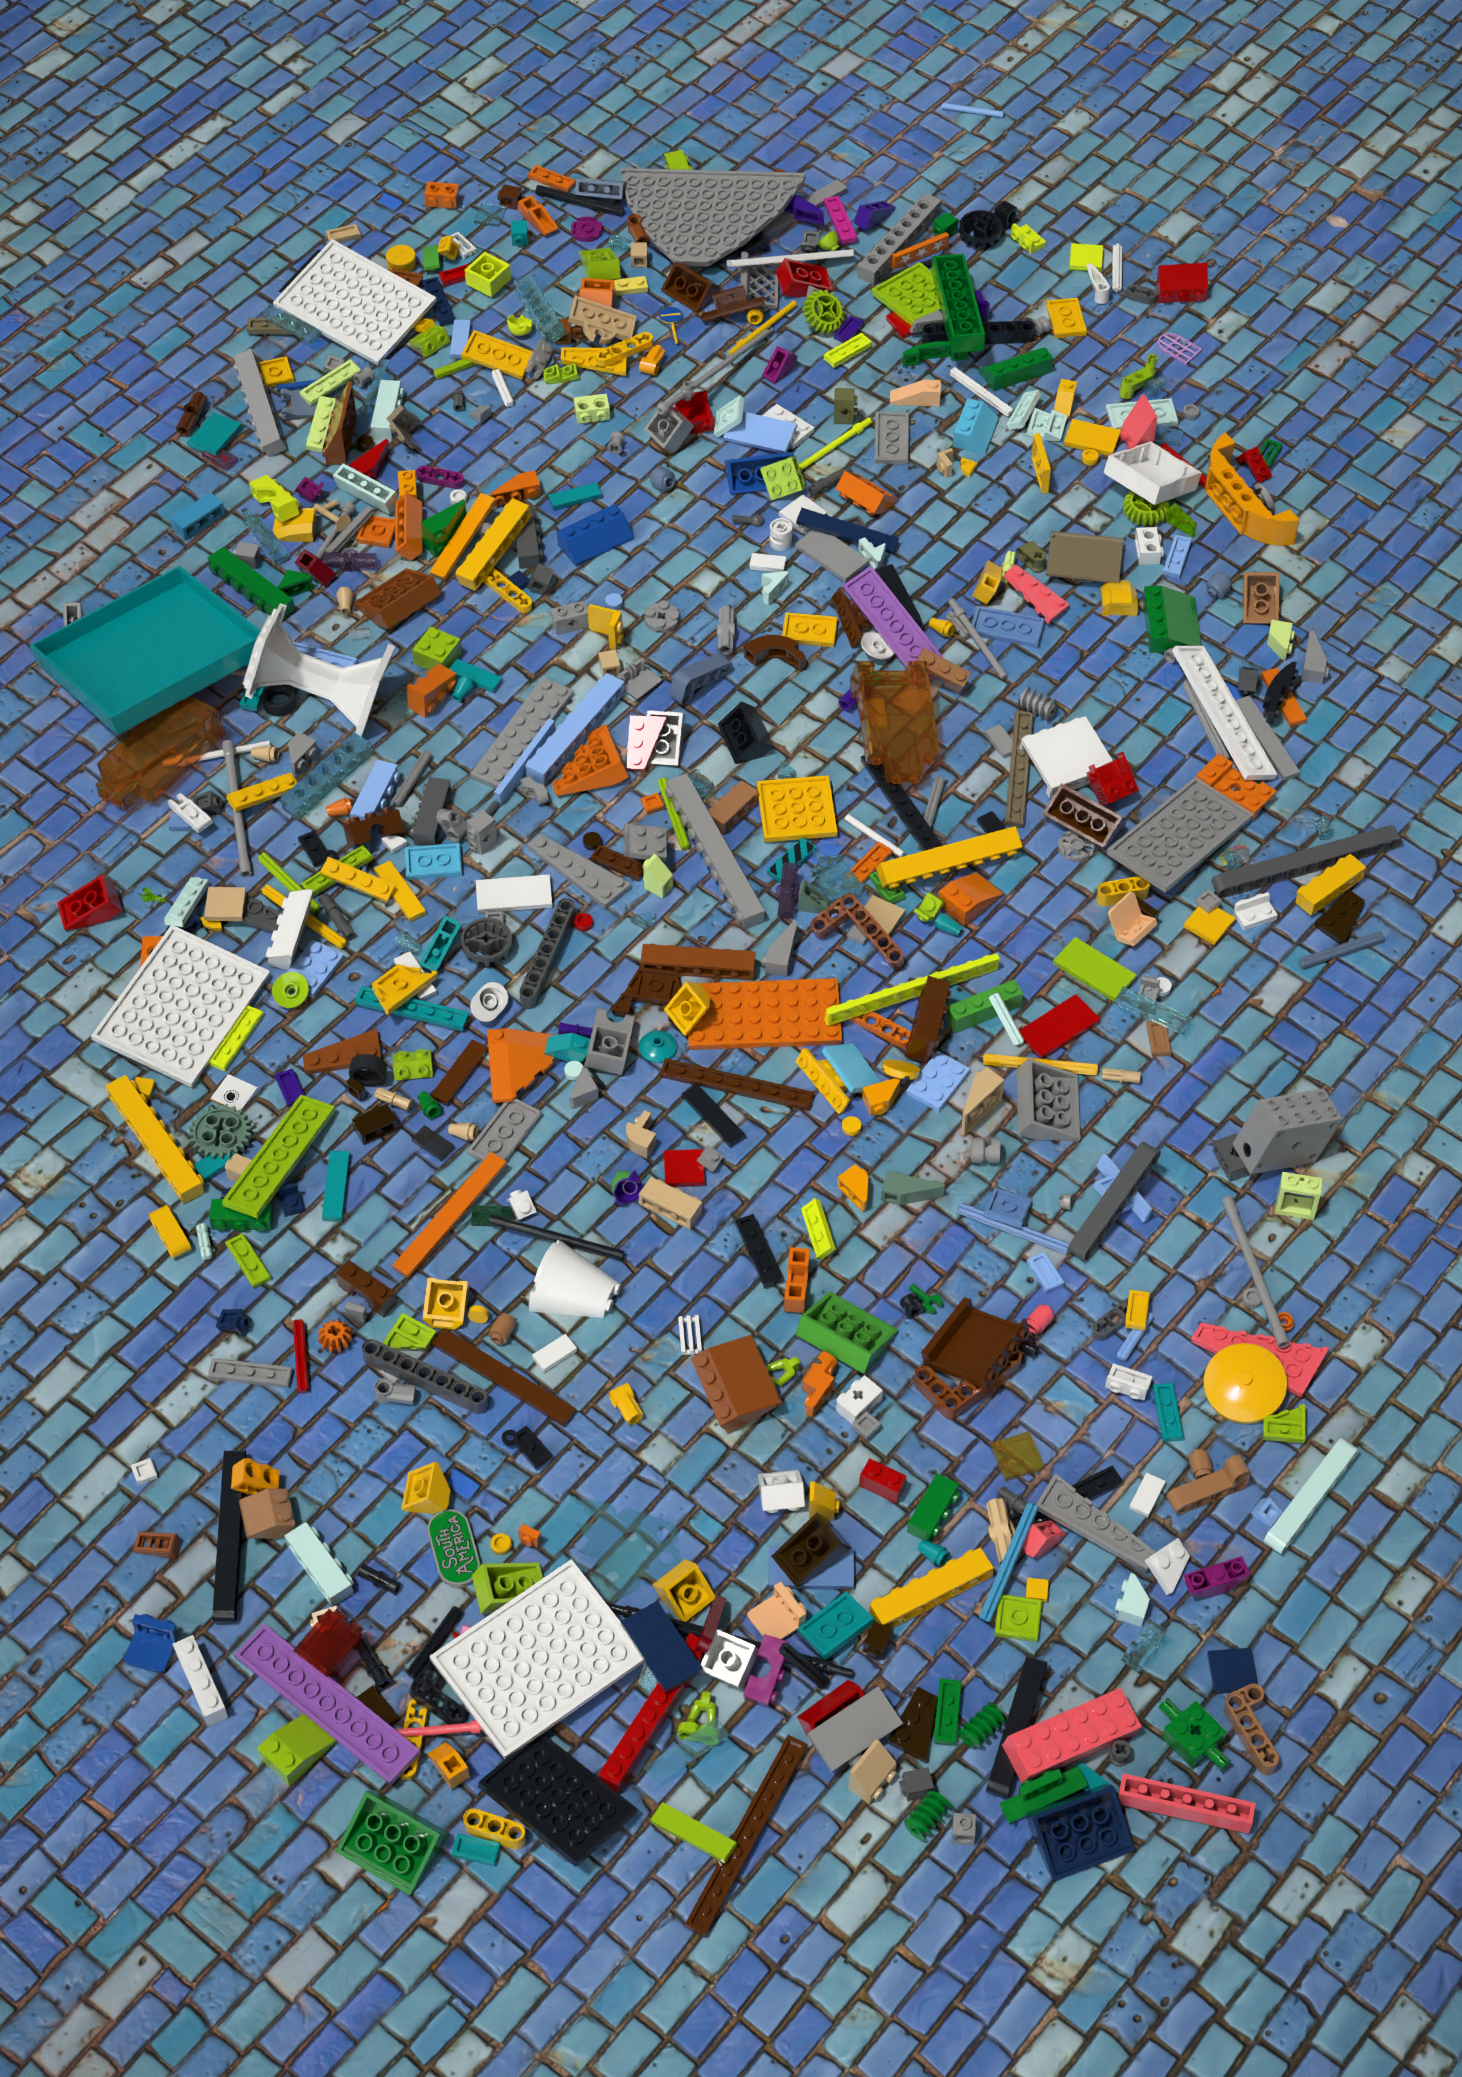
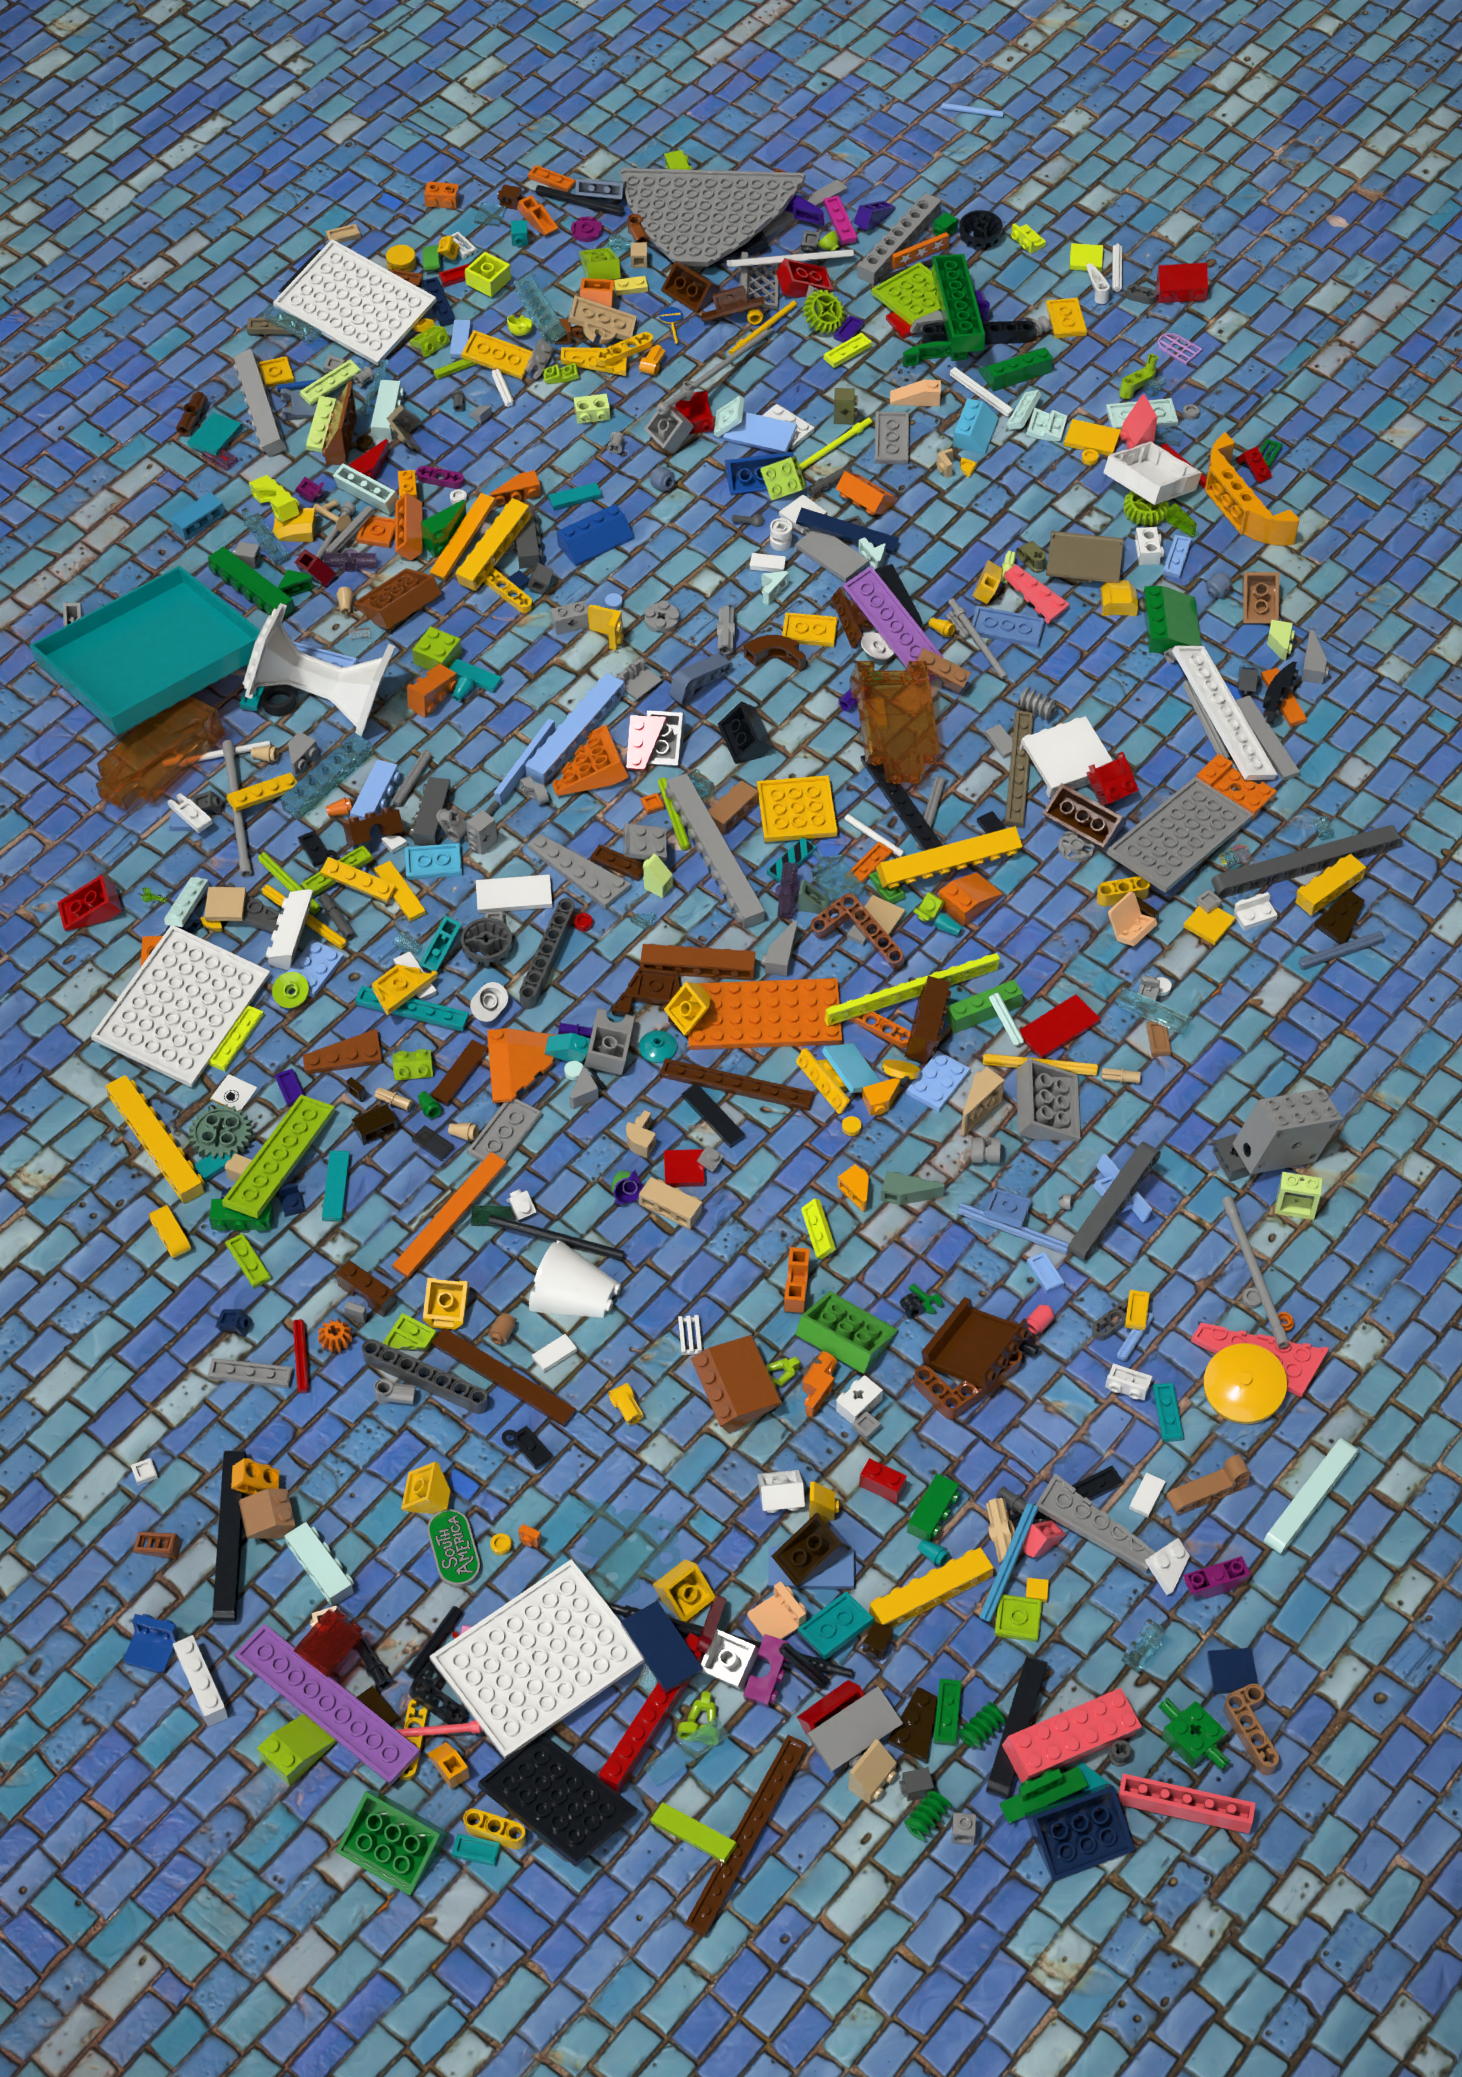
(145, 1086): yellow tile -> none
(204, 1241): light aqua axle -> none
(370, 1062): black tyre -> none
(379, 1579): black pin -> none
(478, 1314): yellow tile -> none
(502, 1582): lime slope -> none
(542, 704): light grey plate -> none
(591, 840): dark brown tile -> none
(609, 663): tan brick -> none
(758, 1251): black plate -> none
(779, 364): magenta slope -> none
(786, 771): clear light blue tile -> none
(1006, 213): black brick -> none
(1017, 1456): clear yellow tile -> none
(1040, 463): yellow tile -> none
(1065, 397): yellow slope -> none
(1094, 969): lime tile -> none
(1134, 1602): light aqua slope -> none
(1200, 1463): medium nougat brick -> none
(1264, 496): light grey tile -> none
(1267, 1511): light blue slope -> none
(1285, 1426): lime wing -> none

